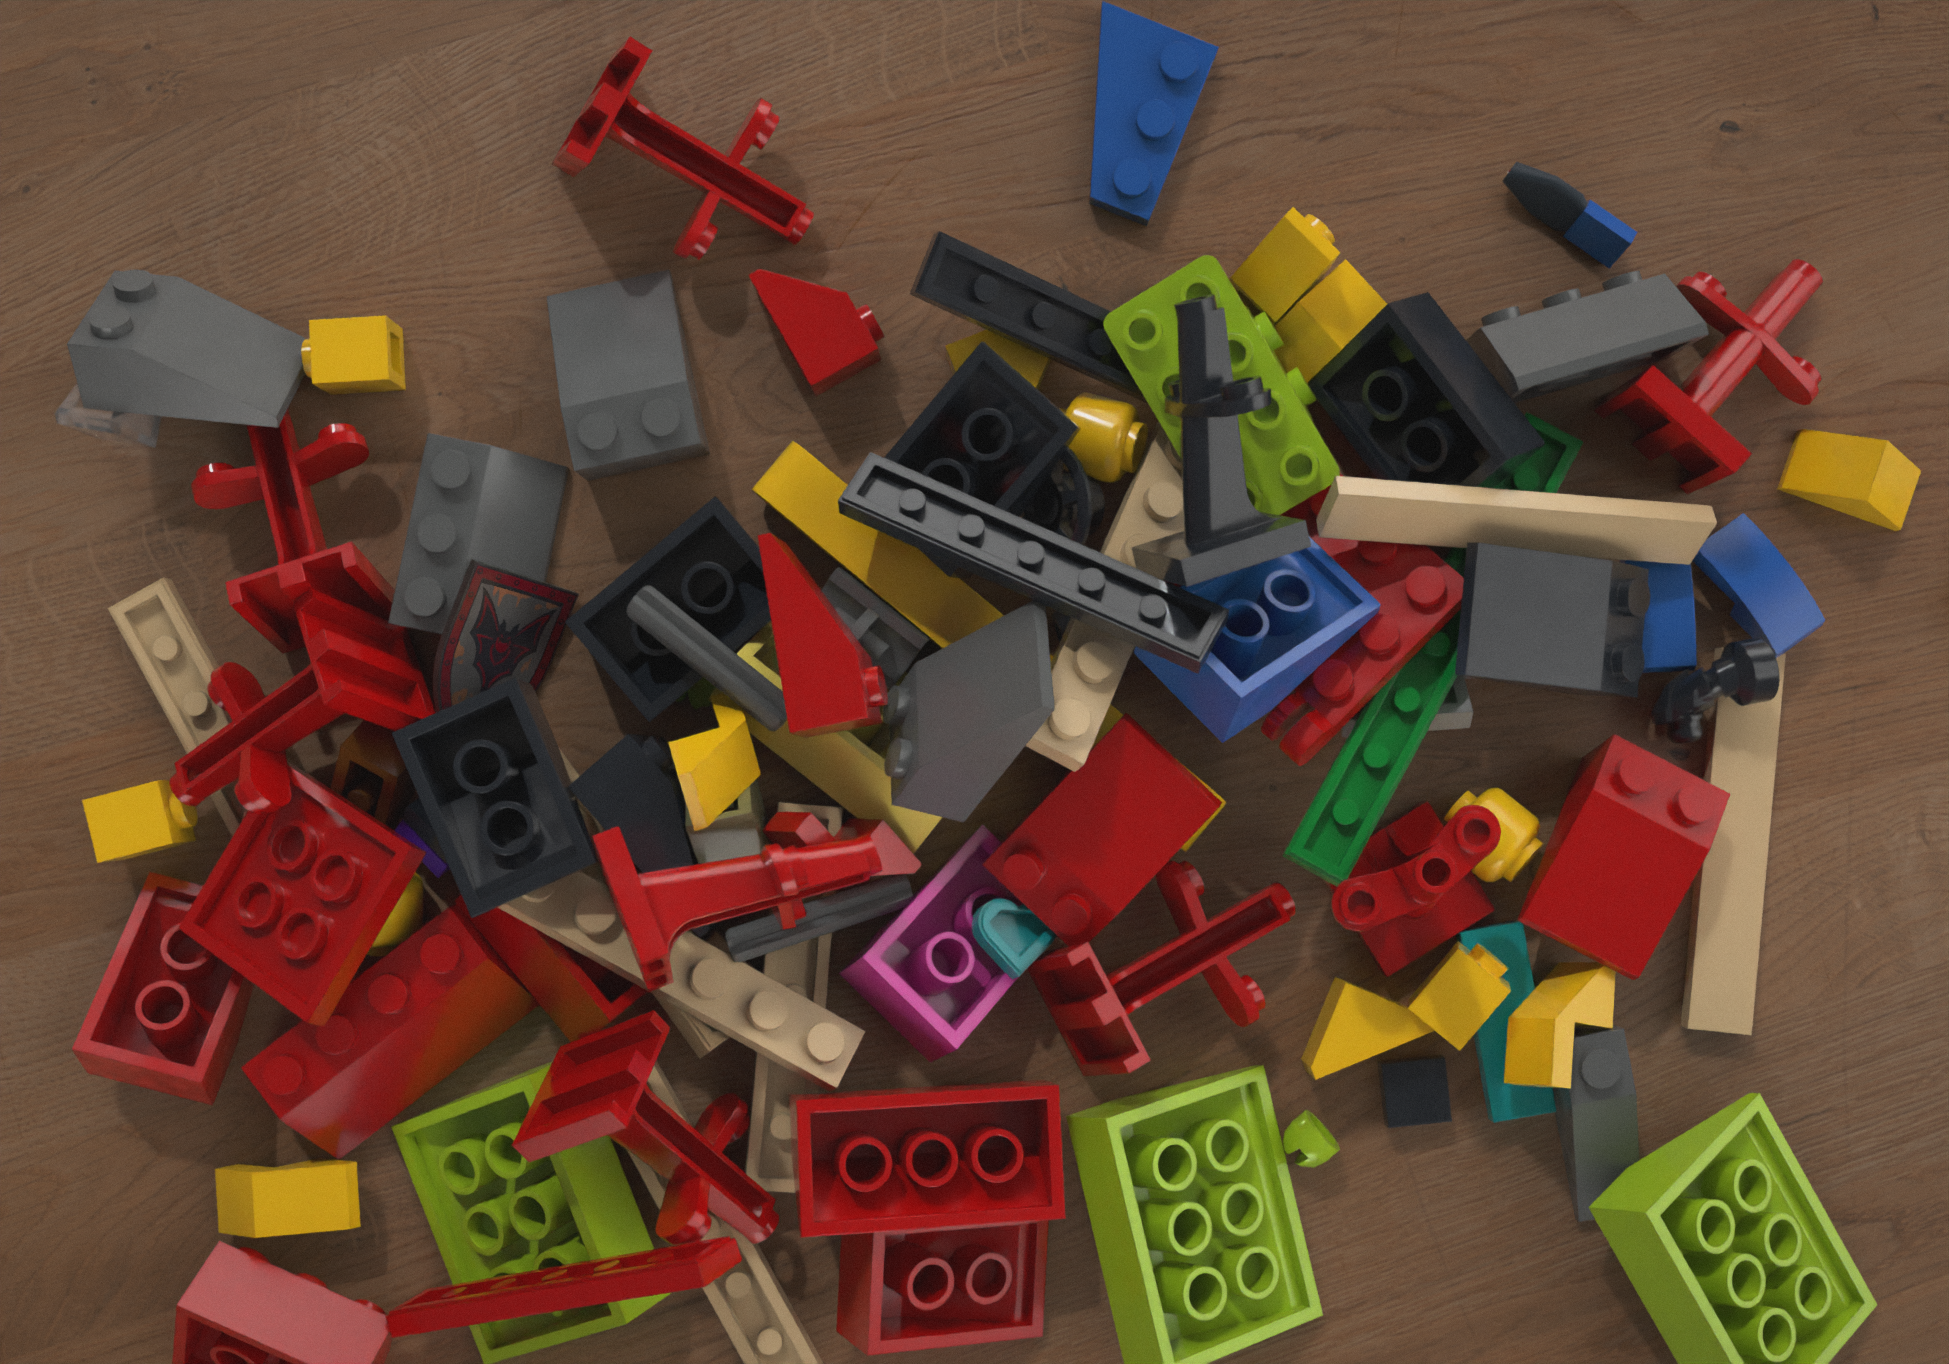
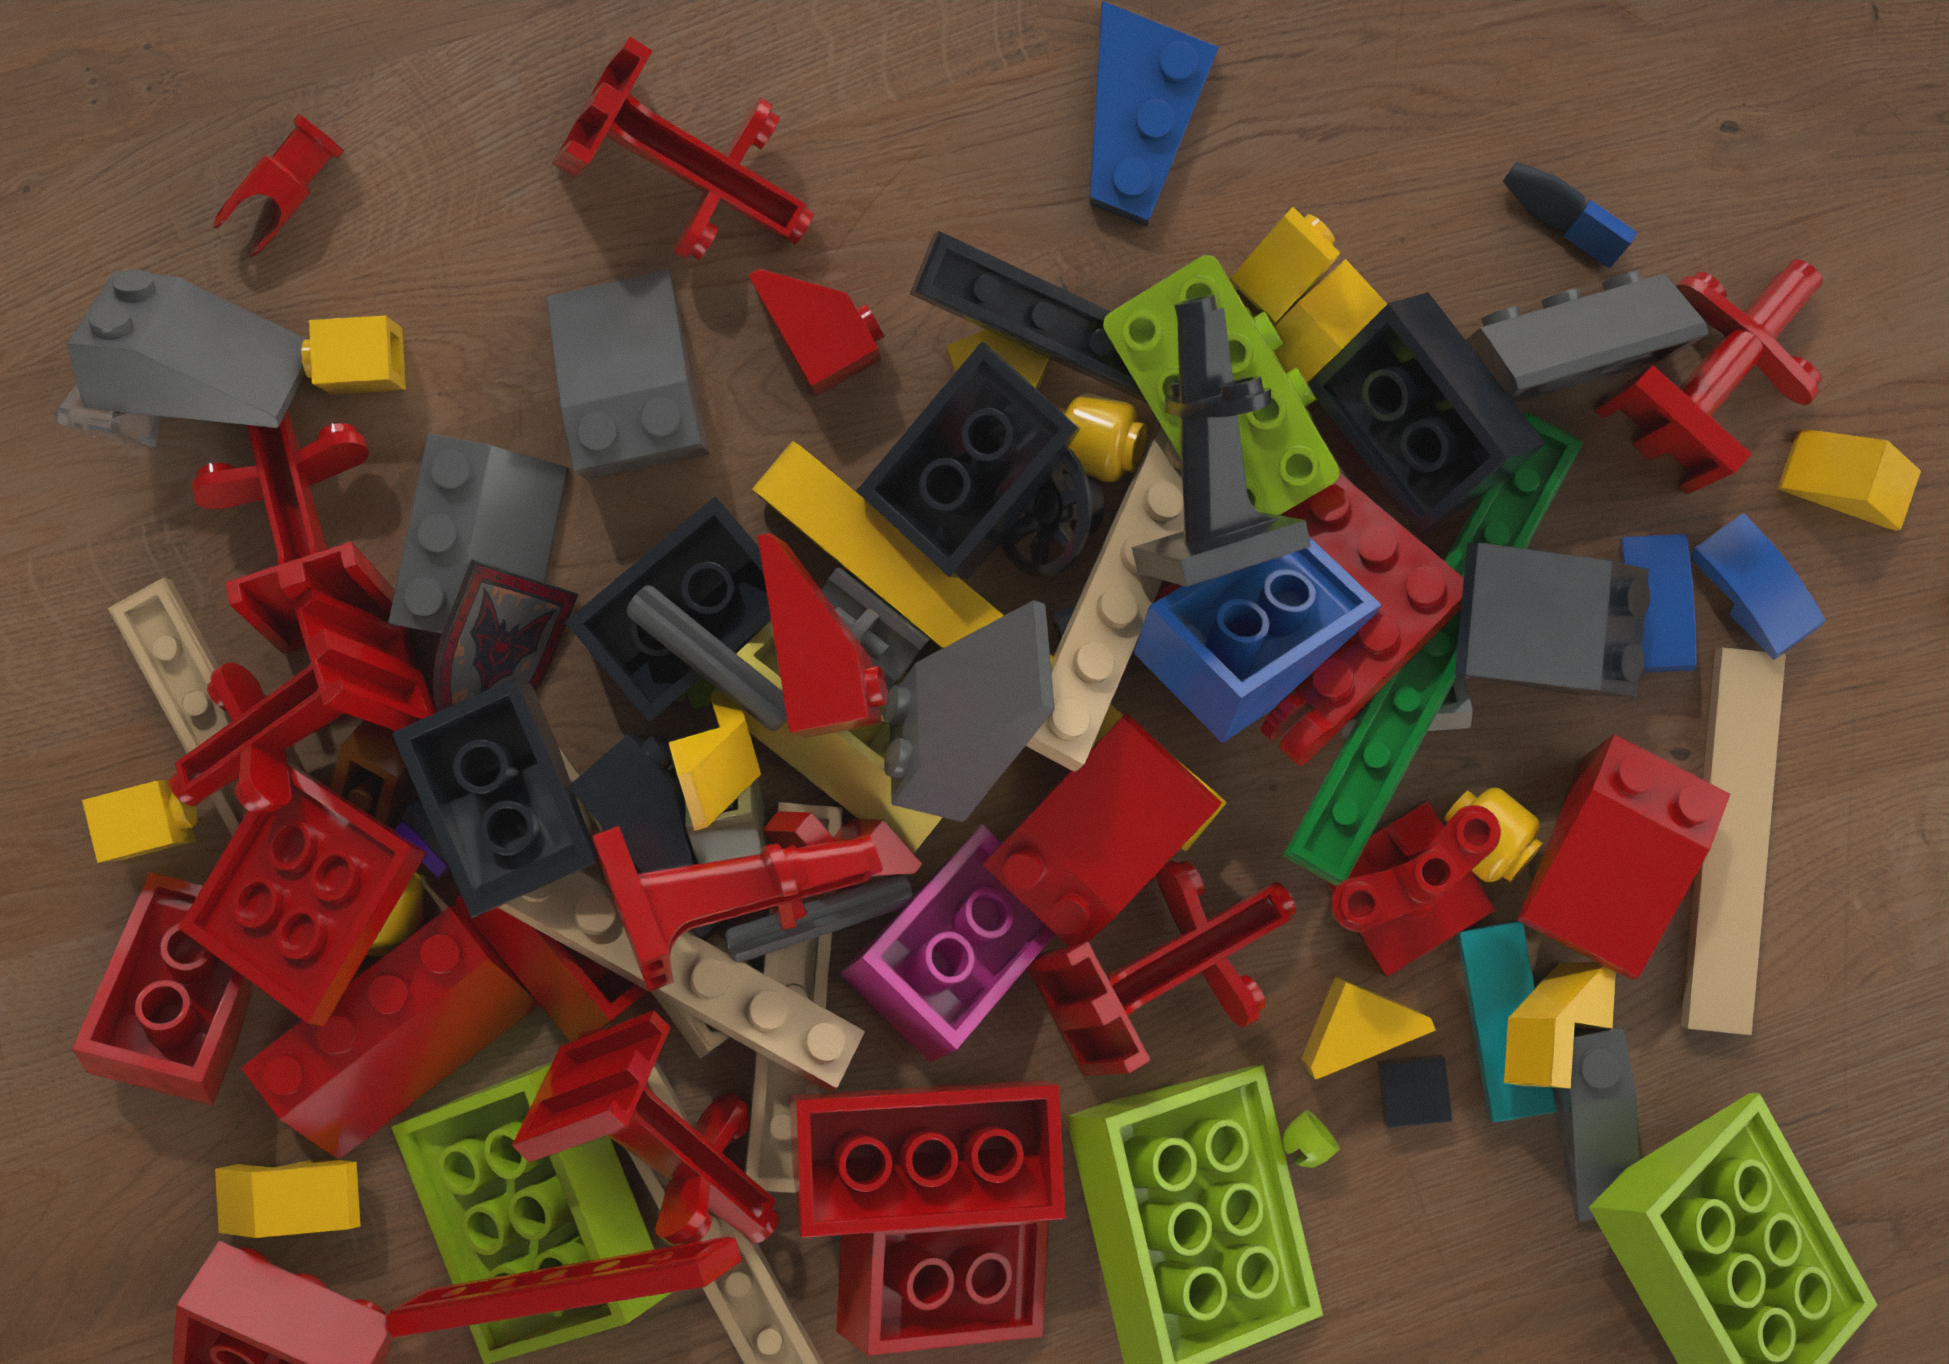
(284, 177): none -> red piece
(1011, 935): teal tile -> none
(1034, 562): black tile -> none
(1461, 993): yellow brick -> none
(1514, 518): tan tile -> none
(1743, 672): black arm -> none

